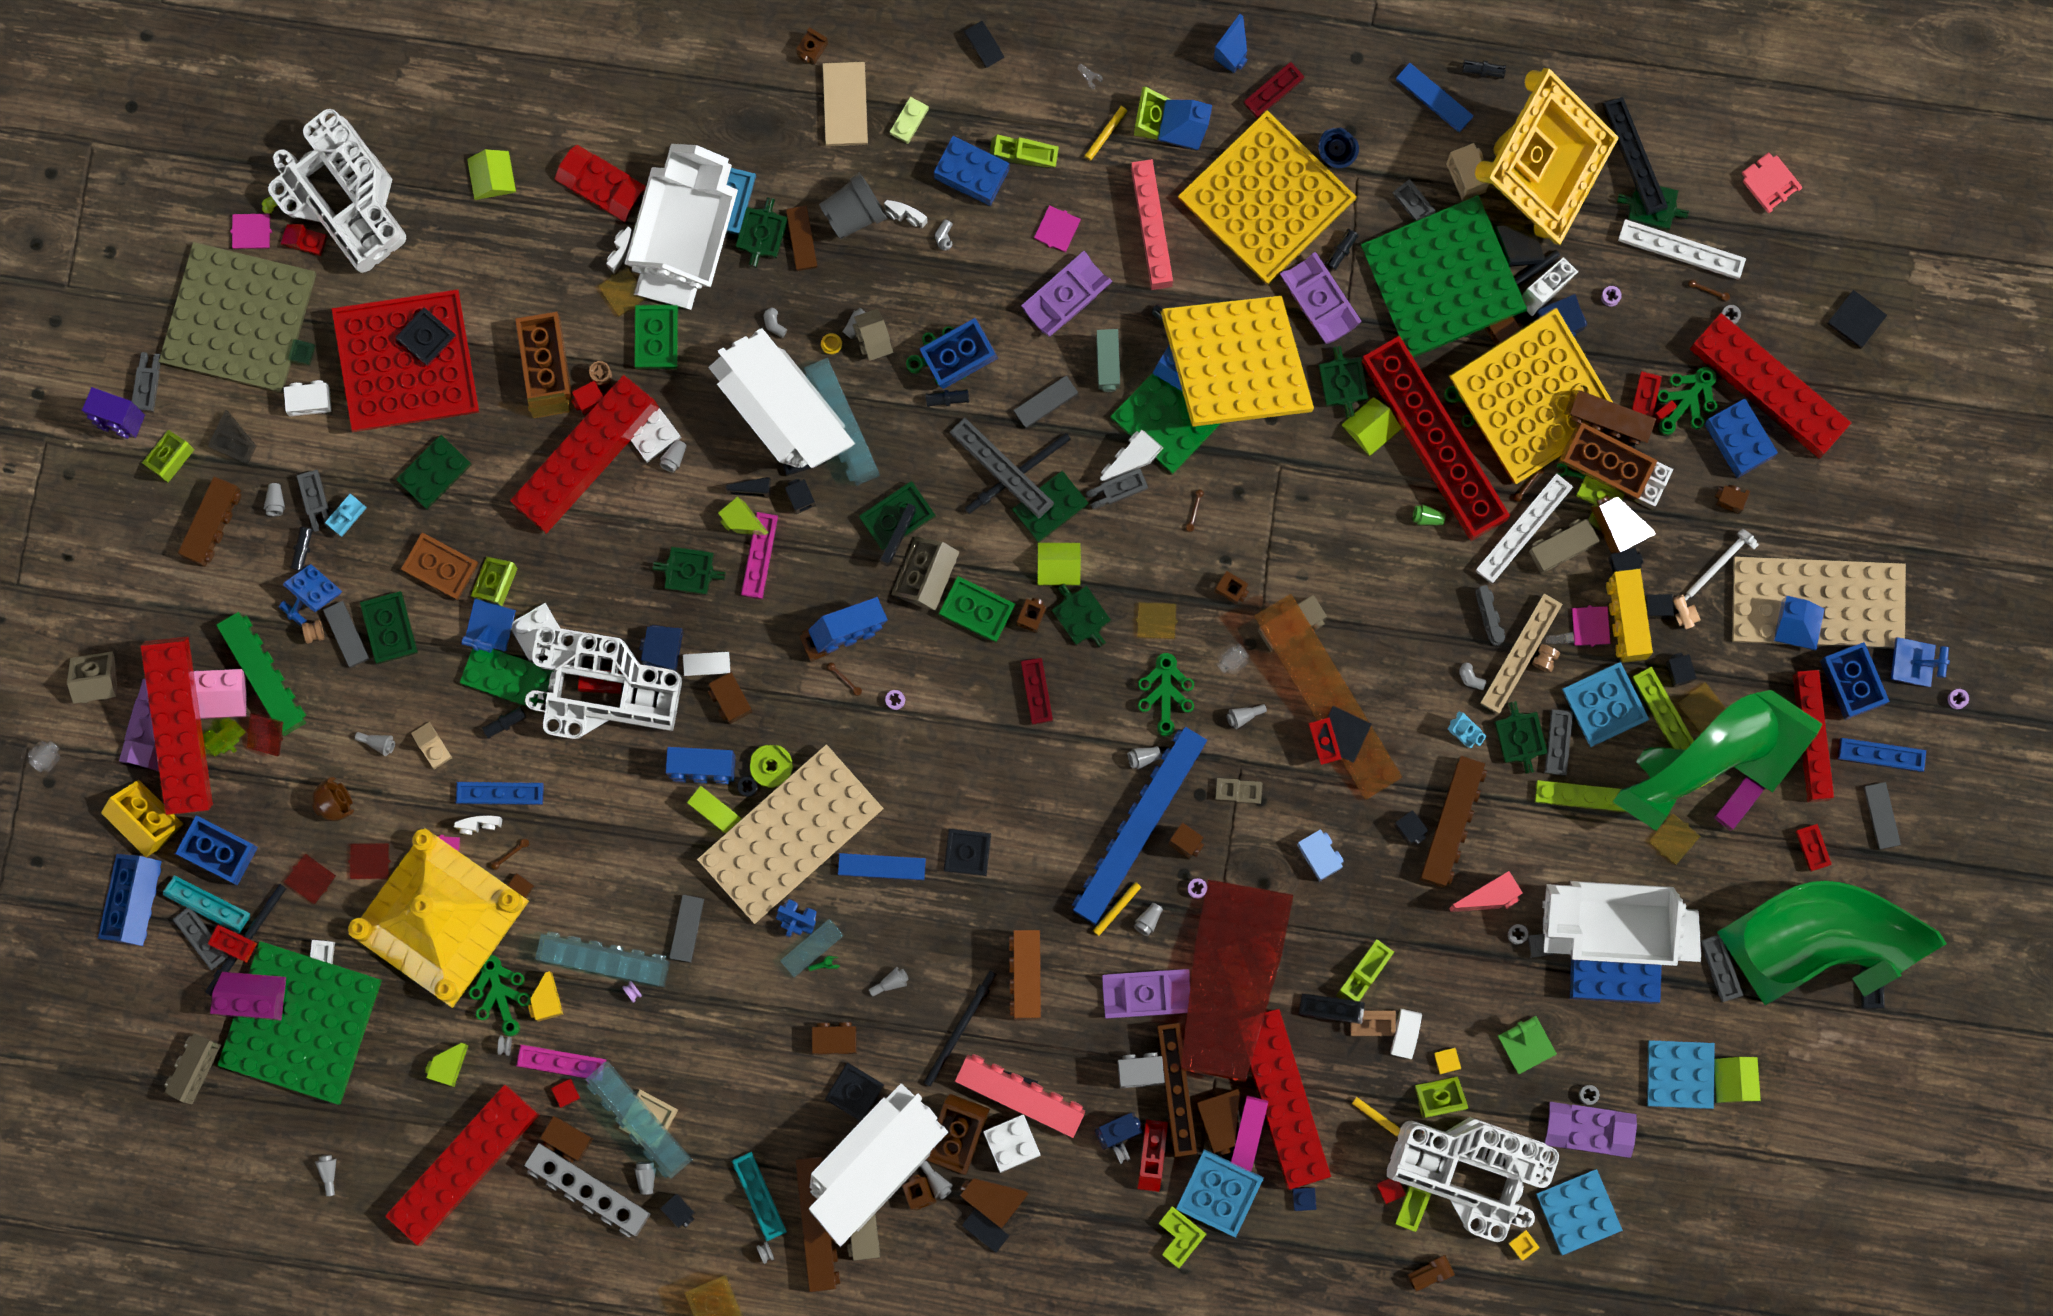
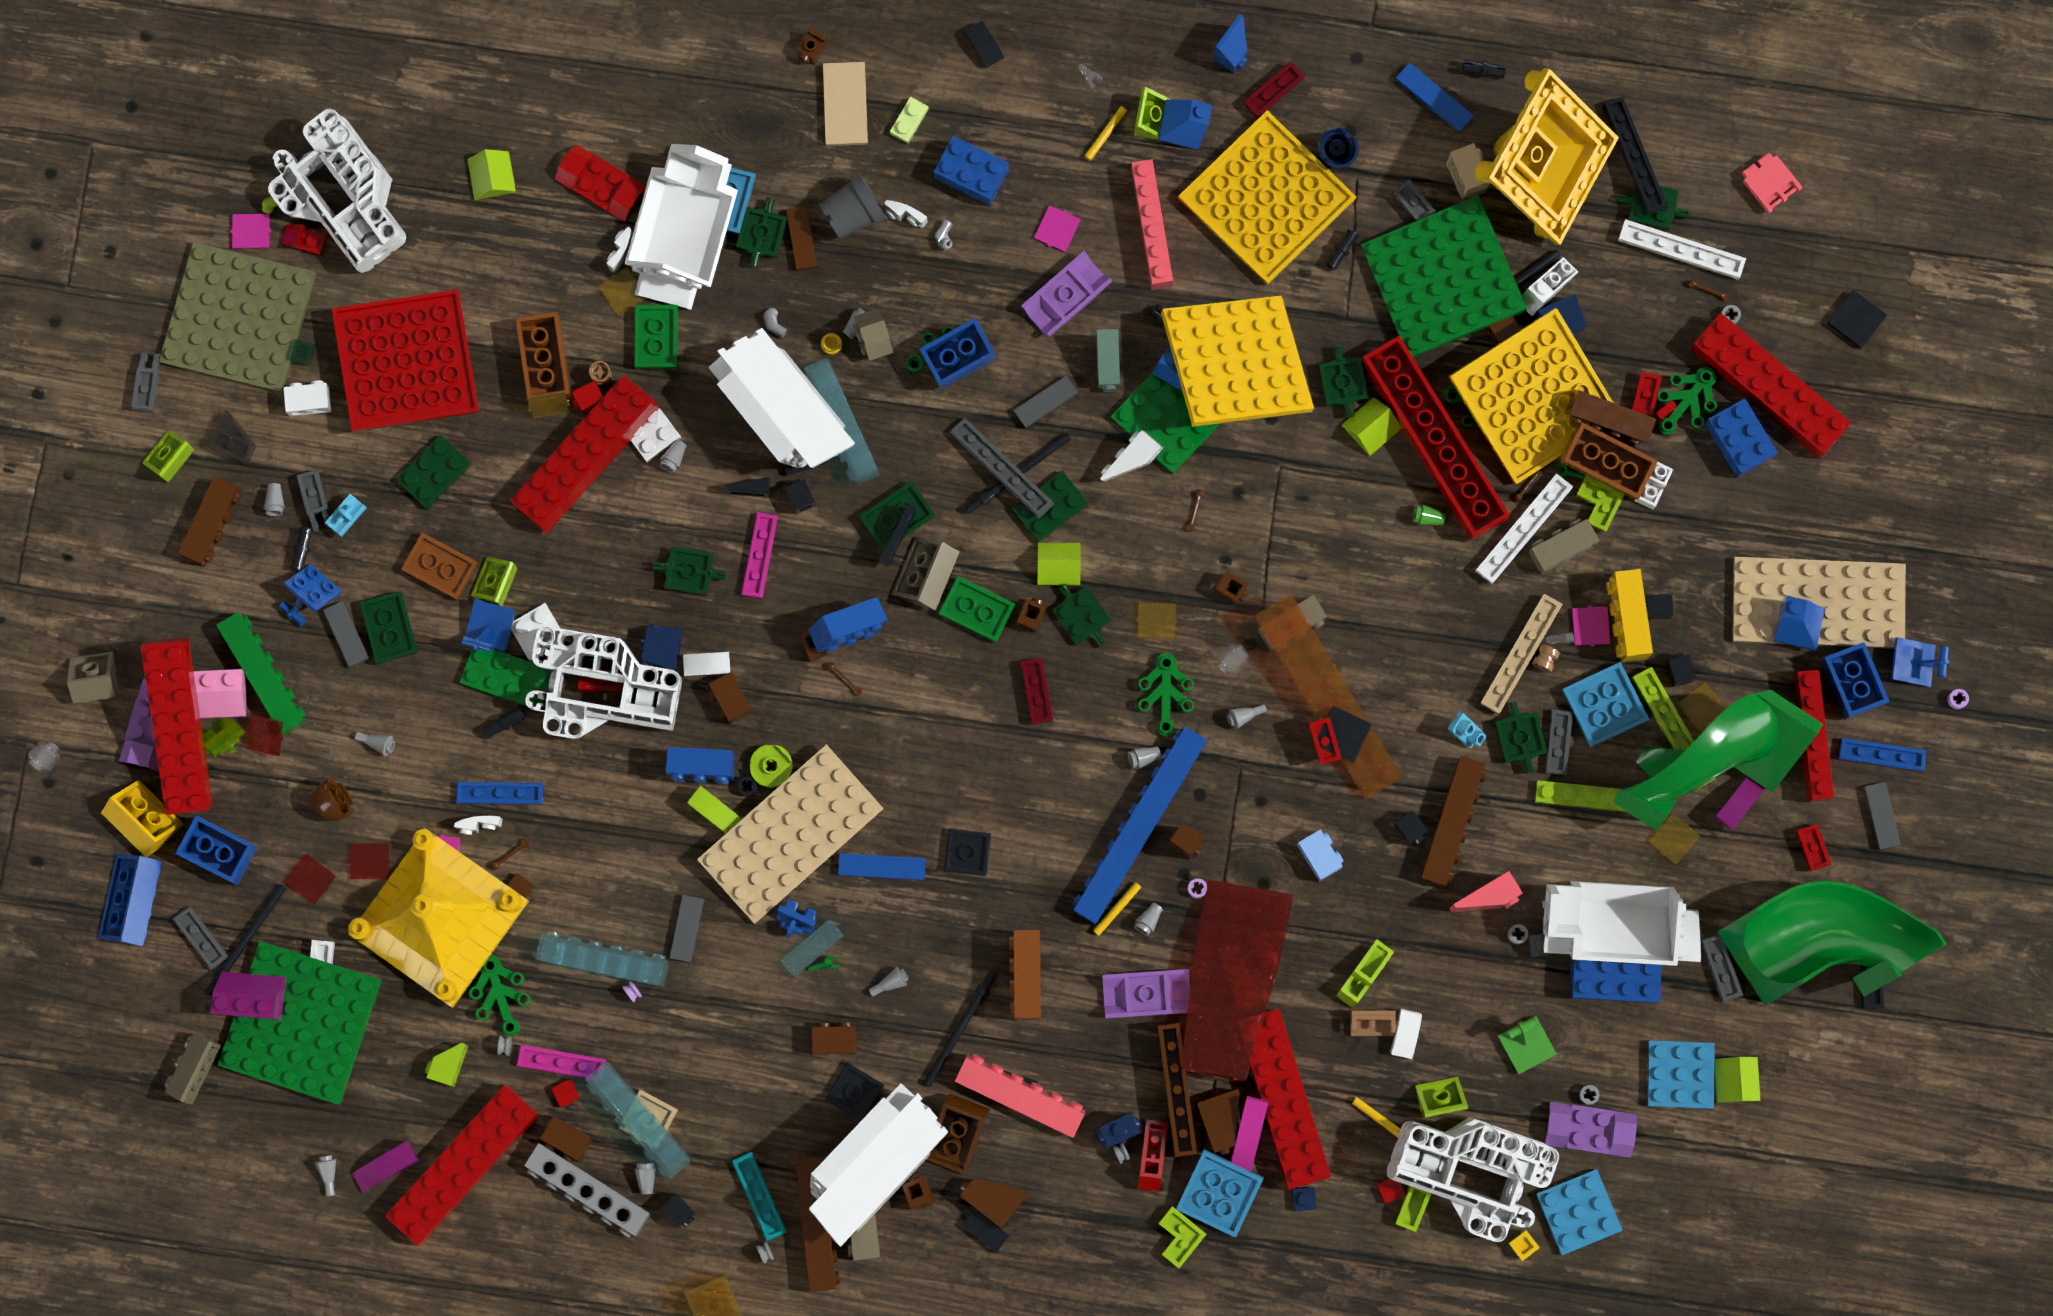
(113, 413): dark purple brick -> none
(206, 904): teal tile -> none
(232, 943): red plate -> none
(313, 631): medium nougat wheel -> none
(386, 1166): none -> magenta slope
(425, 336): black tile -> none
(431, 745): tan slope -> none
(545, 999): yellow slope -> none
(741, 518): lime slope -> none
(900, 696): lavender bush -> none
(939, 1185): light grey cone -> none
(947, 398): black pin -> none
(1012, 1143): white brick -> none
(1024, 151): lime slope -> none
(1119, 488): dark grey hinge -> none
(1140, 1071): light grey brick -> none
(1239, 791): dark tan slope -> none
(1321, 299): medium lavender piece -> none
(1331, 1008): black tile -> none
(1435, 1271): reddish brown piece -> none
(1447, 1061): yellow tile -> none
(1469, 678): light grey arm -> none
(1489, 616): dark grey hinge -> none
(1519, 244): black tile -> none
(1604, 297): lavender bush -> none
(1619, 524): slope -> none
(1626, 560): black brick -> none
(1687, 615): light nougat plate -> none
(1731, 498): reddish brown brick -> none
(1745, 537): white piece -> none

